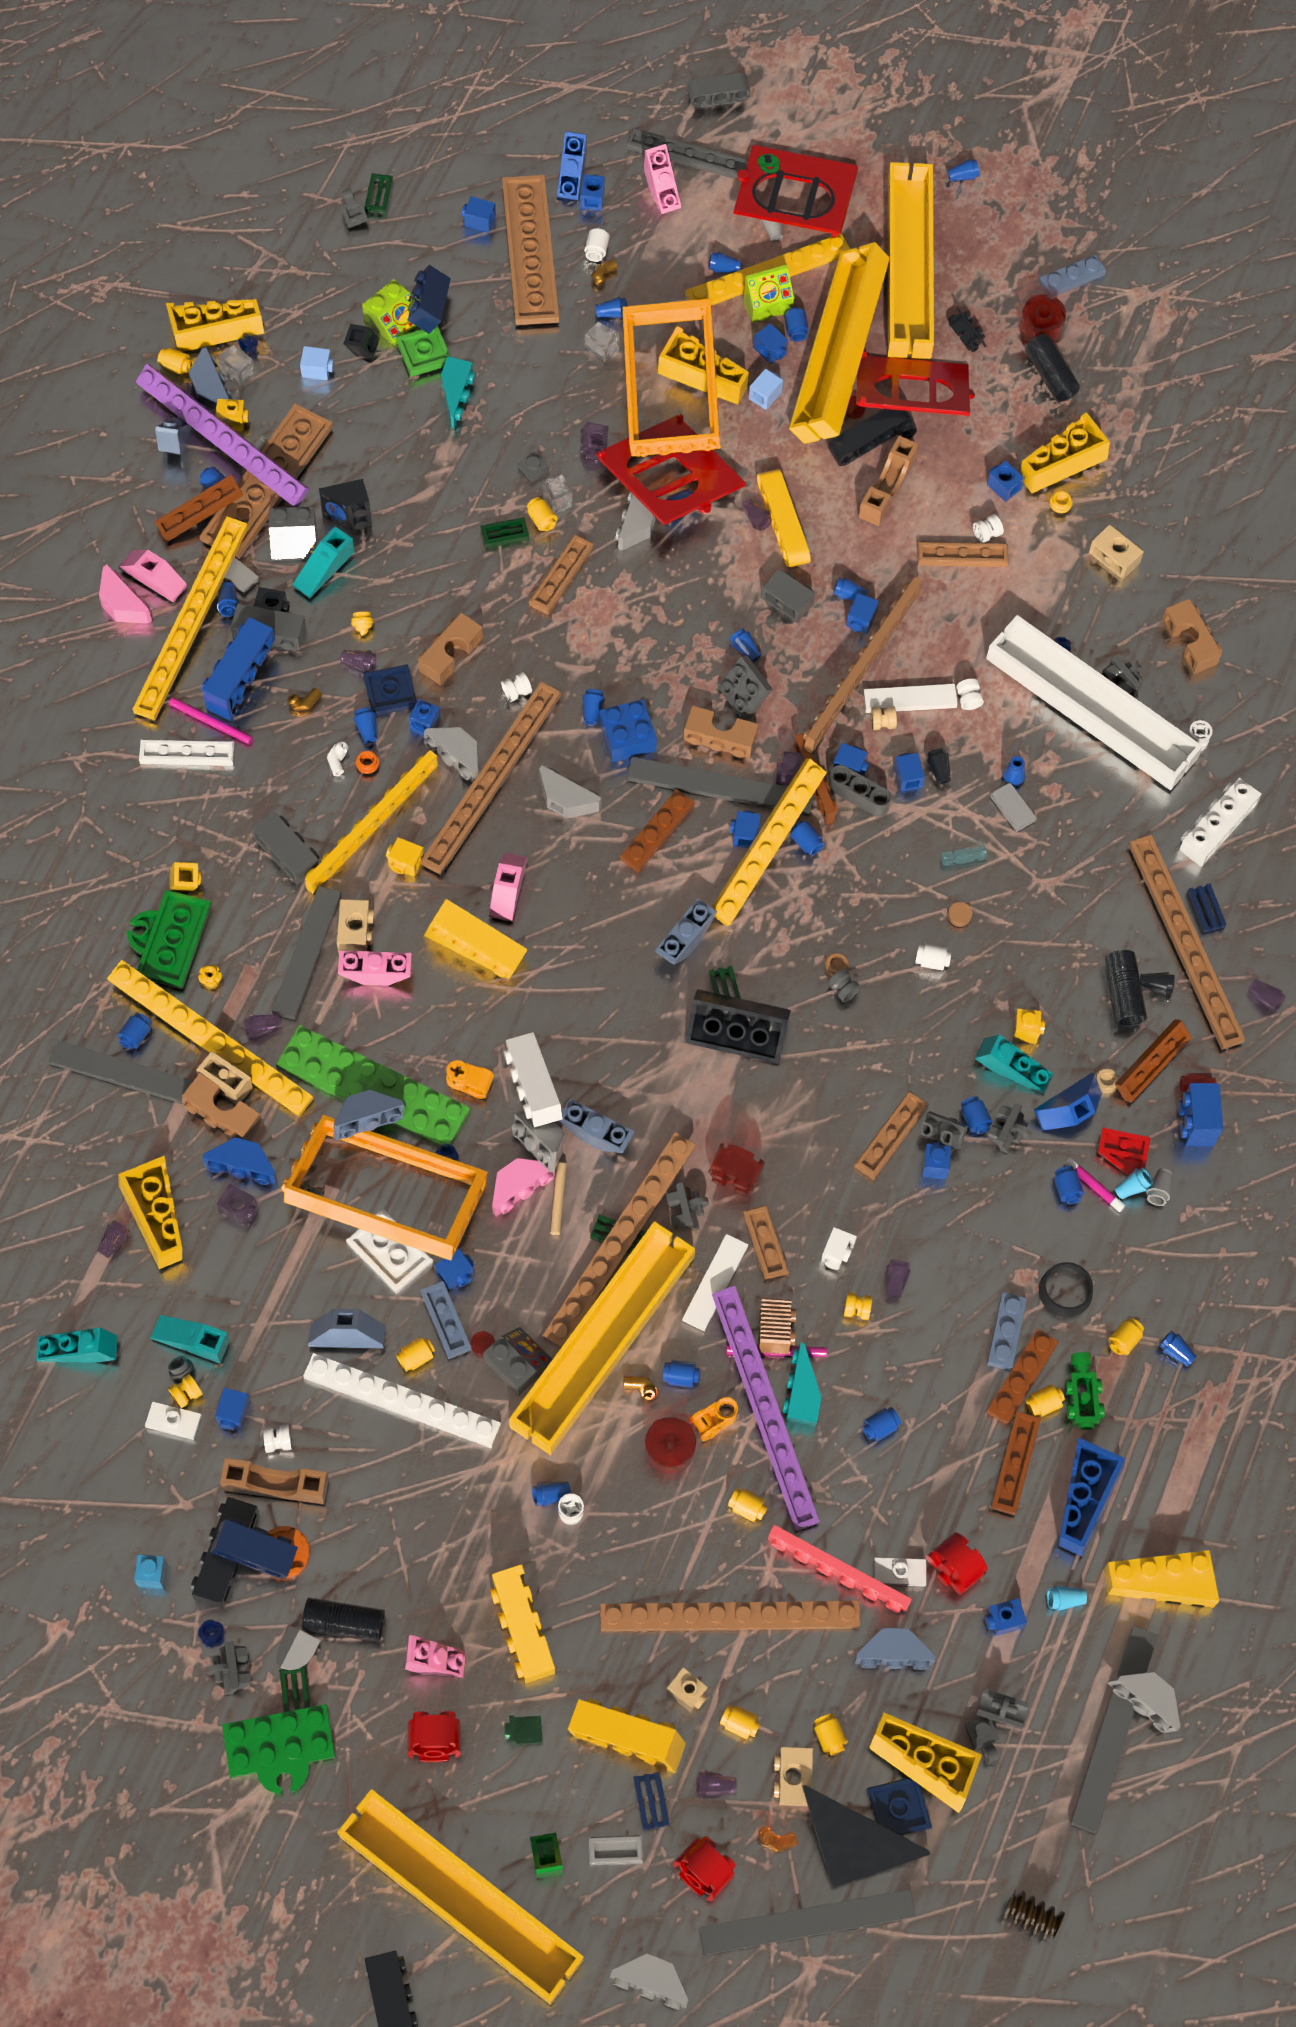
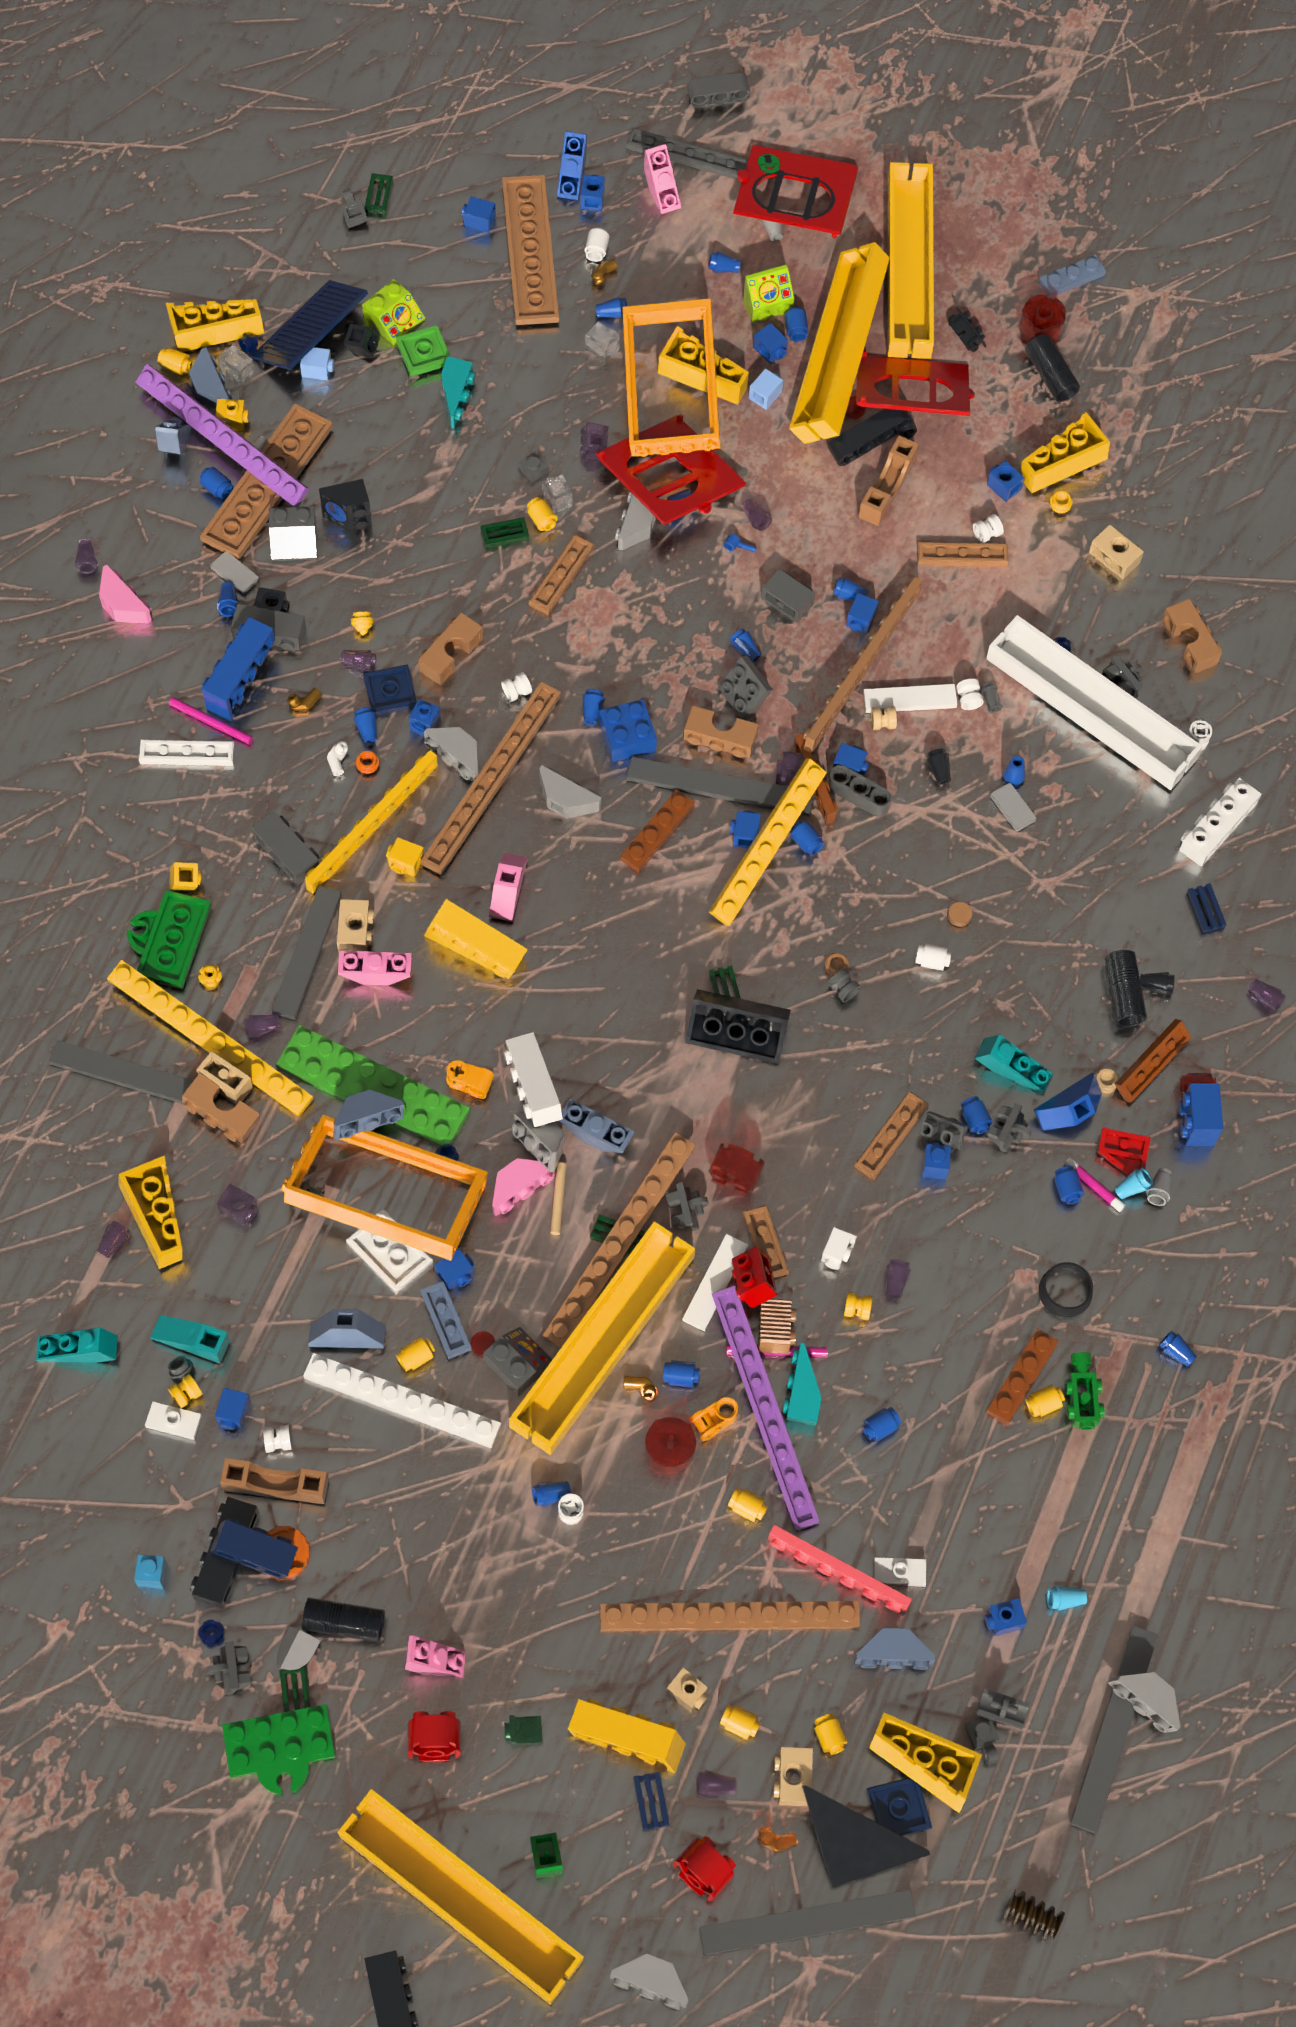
(85, 557): none -> clear purple cone
(134, 1031): blue brick -> none
(154, 573): bright pink slope -> none
(190, 618): yellow plate -> none
(199, 508): dark orange plate -> none
(242, 1160): blue slope -> none
(309, 324): none -> dark blue window
(324, 561): teal slope -> none
(428, 299): dark blue brick -> none
(522, 1624): yellow wedge -> none
(615, 1850): light grey tile -> none
(687, 933): sand blue slope -> none
(734, 541): none -> blue hand
(753, 1277): none -> red brick
(784, 518): yellow beam -> none
(796, 261): yellow plate -> none
(909, 771): blue brick -> none
(957, 1563): red brick -> none
(963, 855): clear light blue axle -> none
(965, 171): blue cone -> none
(991, 697): none -> dark grey pin
(1007, 1331): sand blue plate -> none
(1015, 1463): dark orange plate -> none
(1027, 1026): yellow brick -> none
(1090, 1489): blue wedge -> none
(1126, 1336): yellow brick -> none
(1165, 1578): yellow wedge -> none
(1186, 942): medium nougat plate -> none

